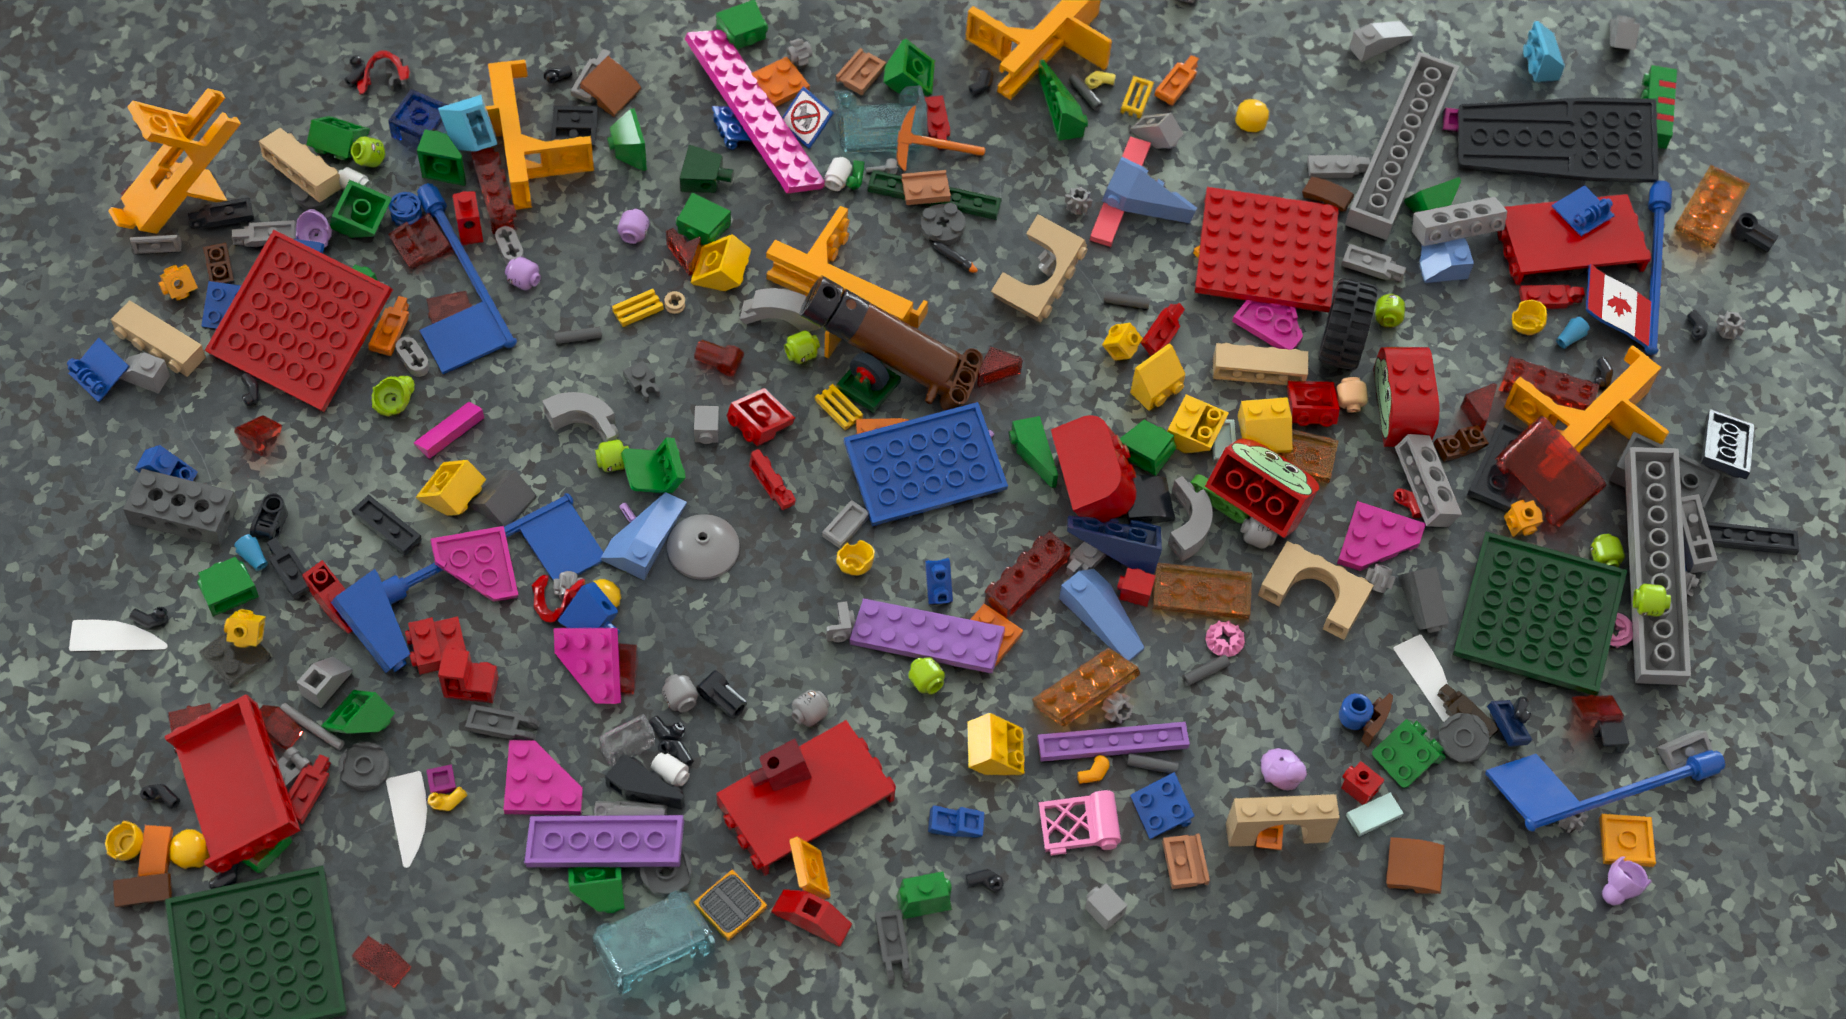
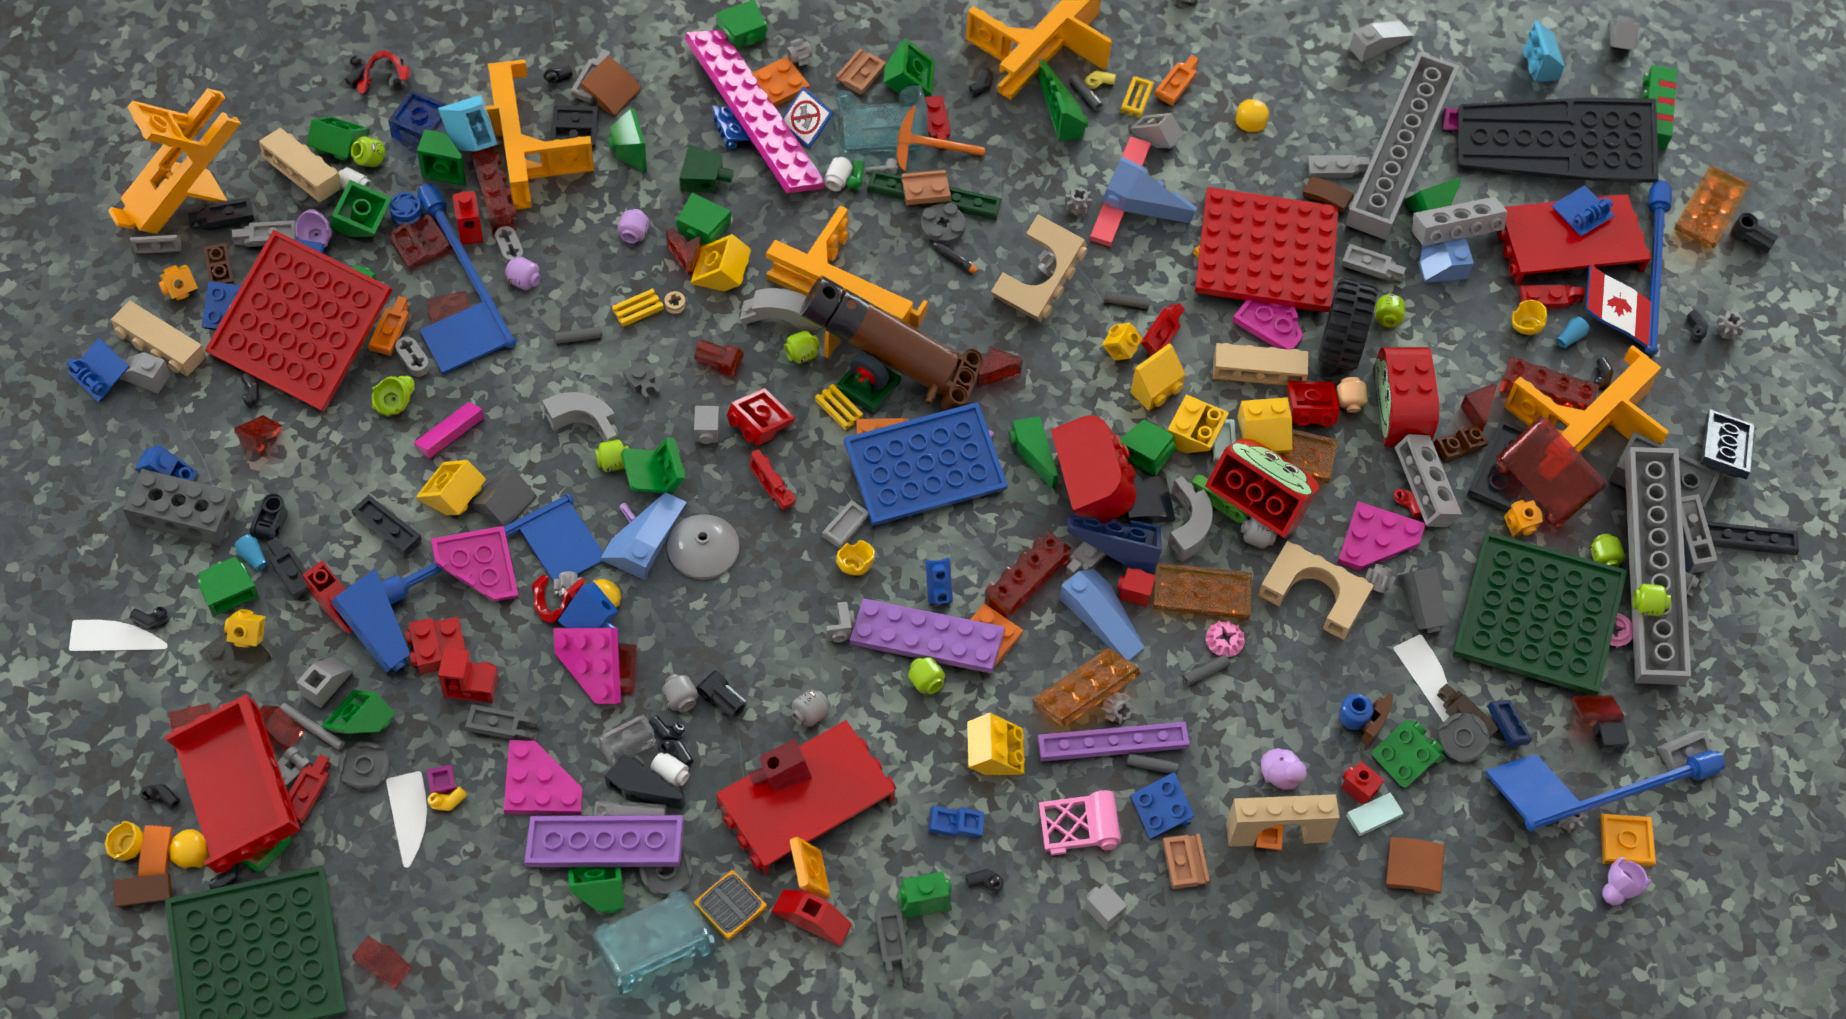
(1096, 772): light orange arm -> none
(1520, 709): black arm -> none

